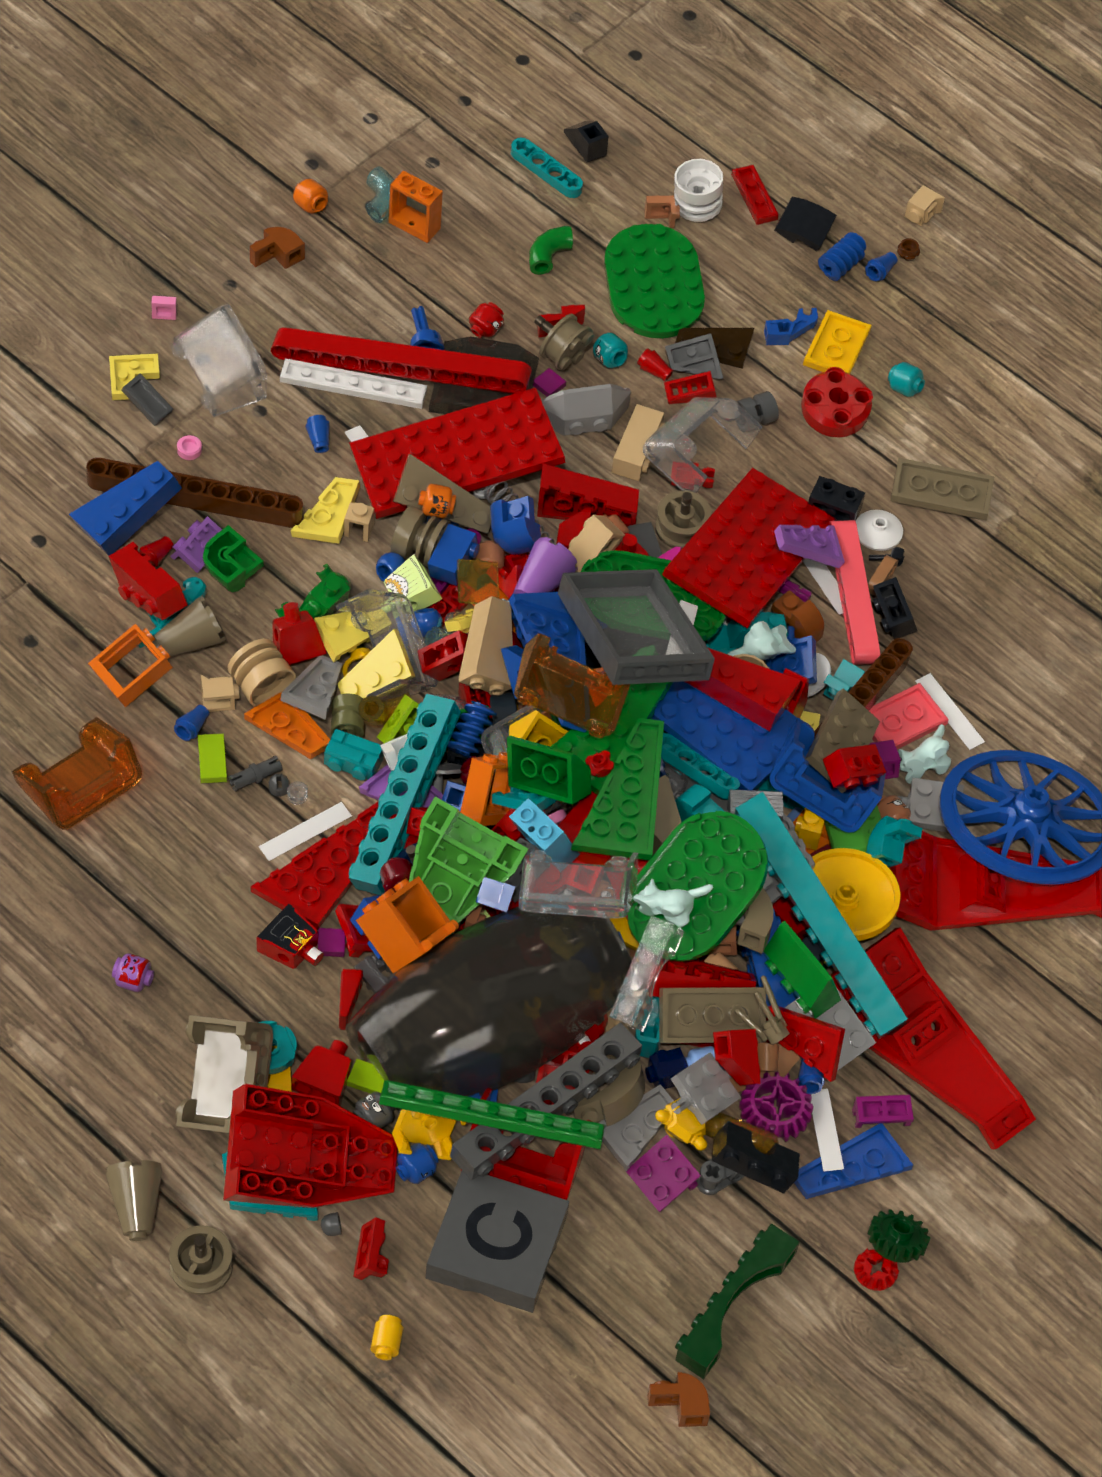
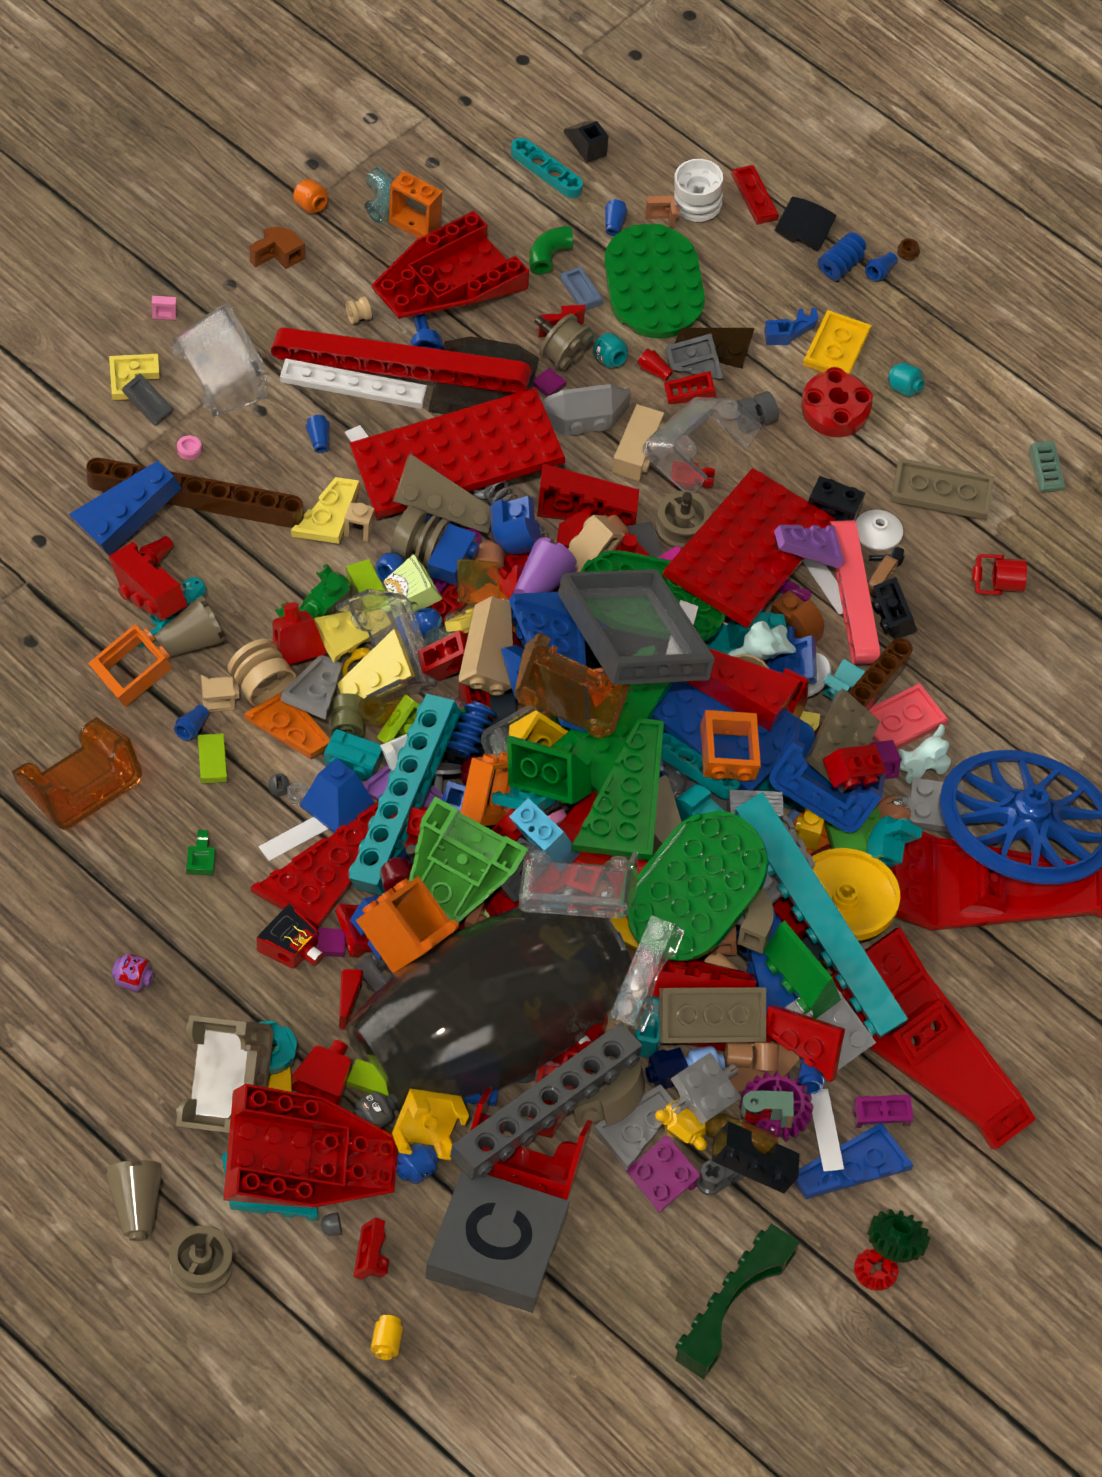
(193, 547): medium lavender bracket -> none
(201, 857): none -> green plate
(230, 559): green brick -> none
(255, 773): dark grey pin -> none
(336, 796): none -> blue slope
(358, 310): none -> tan wheel
(363, 576): none -> lime tile
(437, 501): orange head -> none
(450, 270): none -> red wedge
(486, 320): red head -> none
(492, 1114): green tile -> none
(495, 894): panel -> none
(581, 288): none -> sand blue tile
(600, 764): red plate -> none
(614, 216): none -> blue cone
(673, 903): light aqua animal -> none
(687, 1394): dark orange brick -> none
(729, 724): none -> orange window
(738, 1055): red slope -> none
(768, 1106): none -> sand green leg
(775, 1027): dark tan plant -> none
(924, 205): tan window -> none
(956, 718): white sticker -> none
(1006, 574): none -> red piece
(1043, 452): none -> sand green slope

